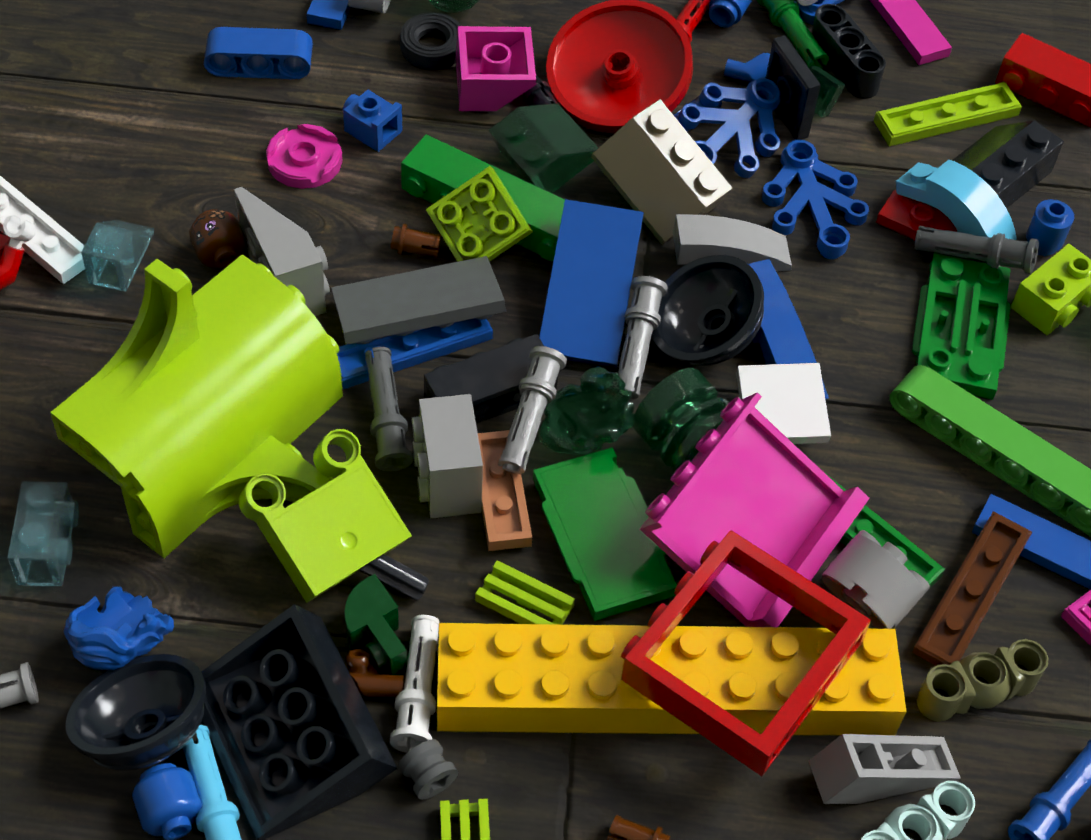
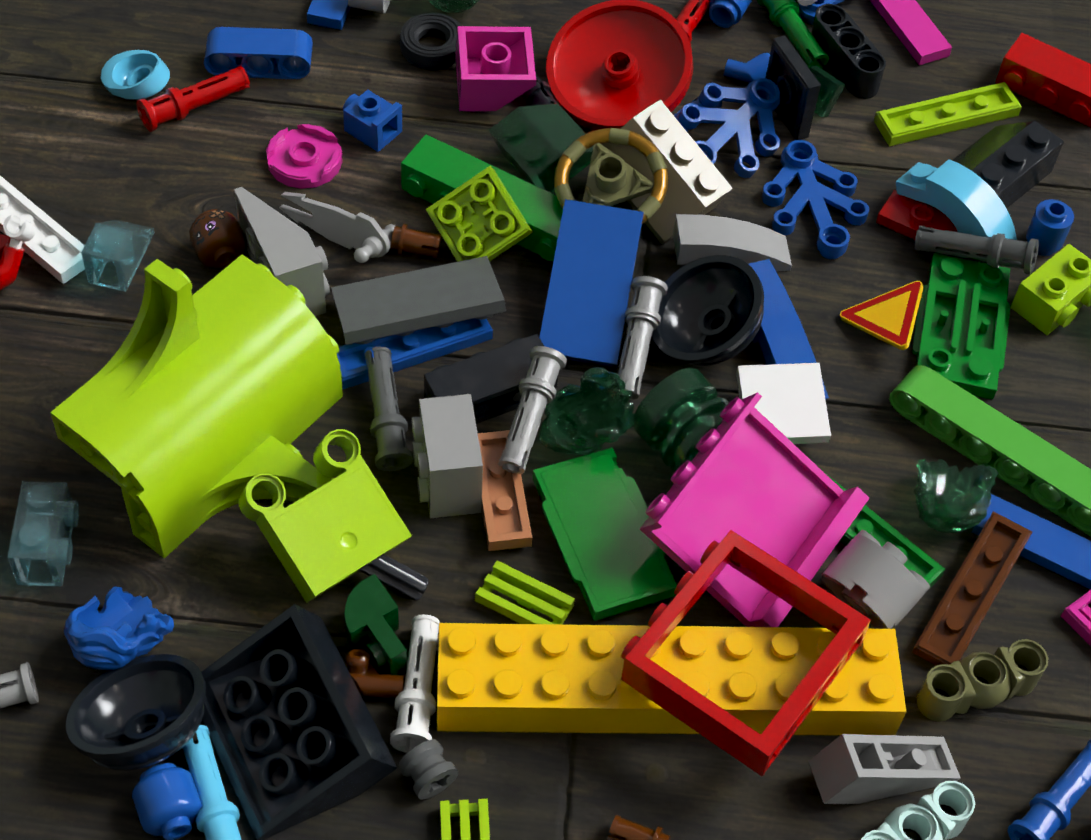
(135, 74): none -> medium azure hat
(178, 103): none -> red pin
(342, 226): none -> light grey piece
(609, 176): none -> olive piece
(888, 315): none -> piece
(953, 499): none -> clear green hair

